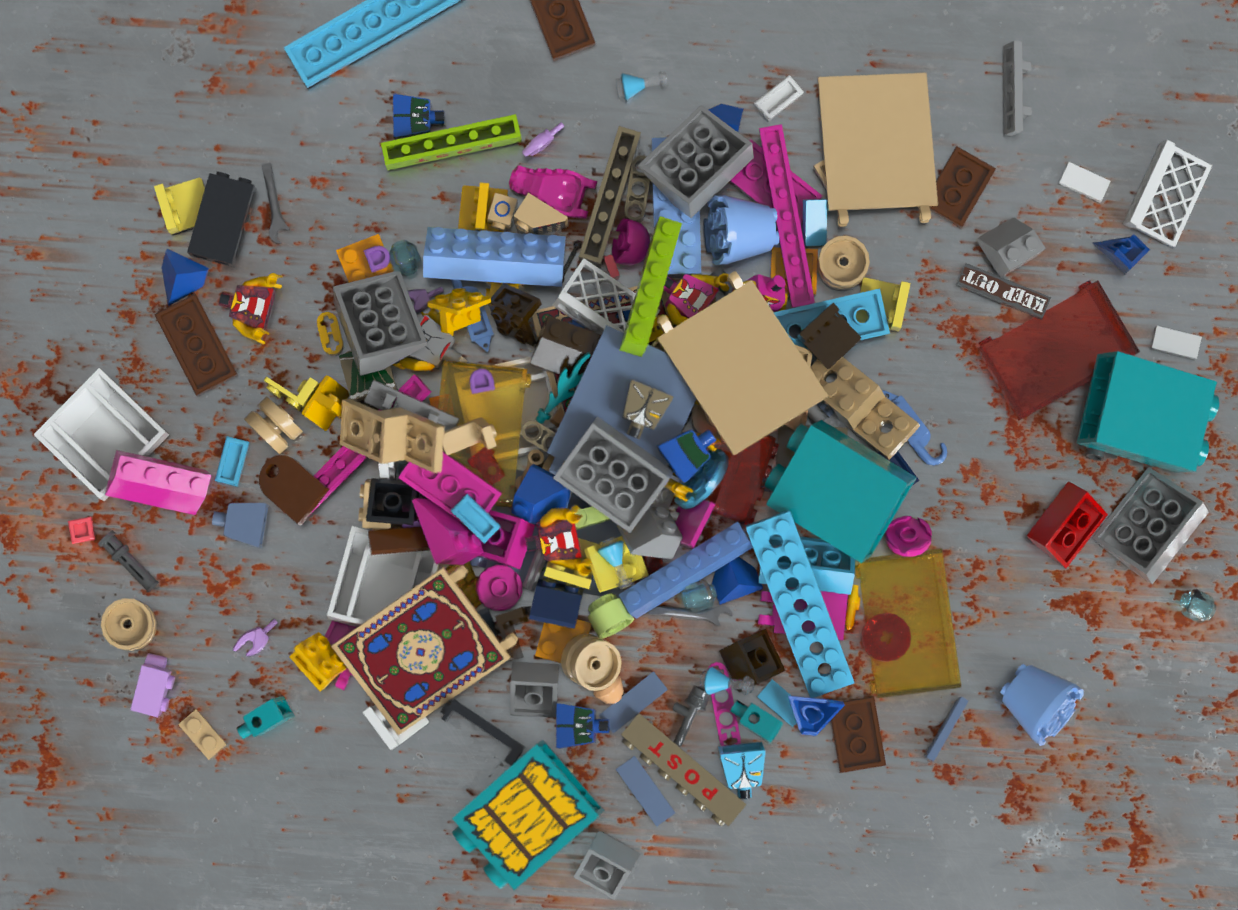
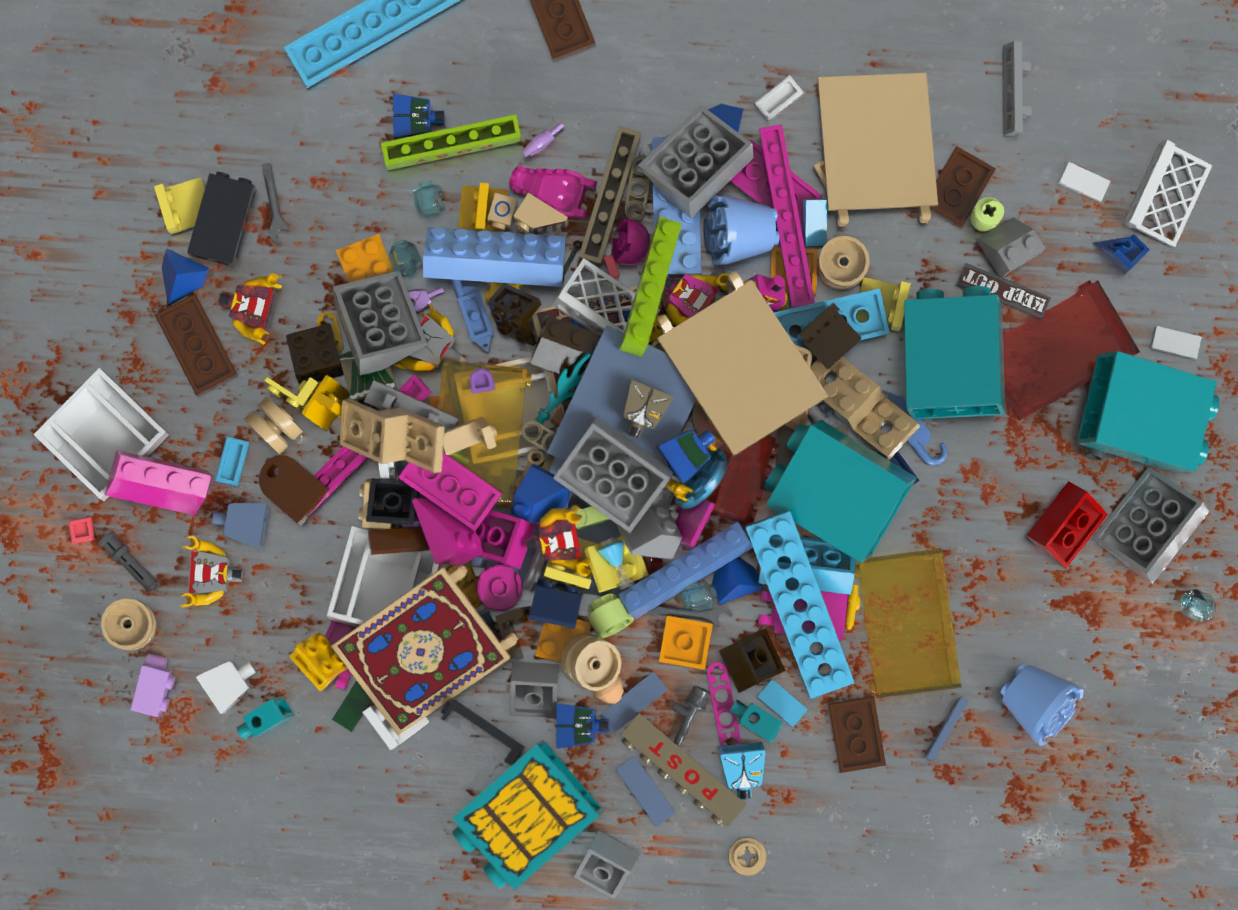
(202, 734): tan plate -> none
(208, 573): none -> torso
(226, 684): none -> white torso
(257, 636): lavender hand -> none
(314, 353): none -> dark brown bracket
(352, 707): none -> dark green tile
(377, 258): medium lavender tile -> none
(428, 198): none -> clear light blue head
(458, 308): yellow bracket -> none
(475, 518): medium azure tile -> none
(482, 461): clear red plate -> none
(631, 85): piece -> none
(685, 642): none -> light orange plate
(715, 681): piece -> none
(756, 863): none -> tan gear
(813, 713): blue slope -> none
(898, 643): clear red wheel -> none
(908, 536): dark pink tile -> none
(954, 354): none -> teal brick
(991, 207): none -> yellowish green piece

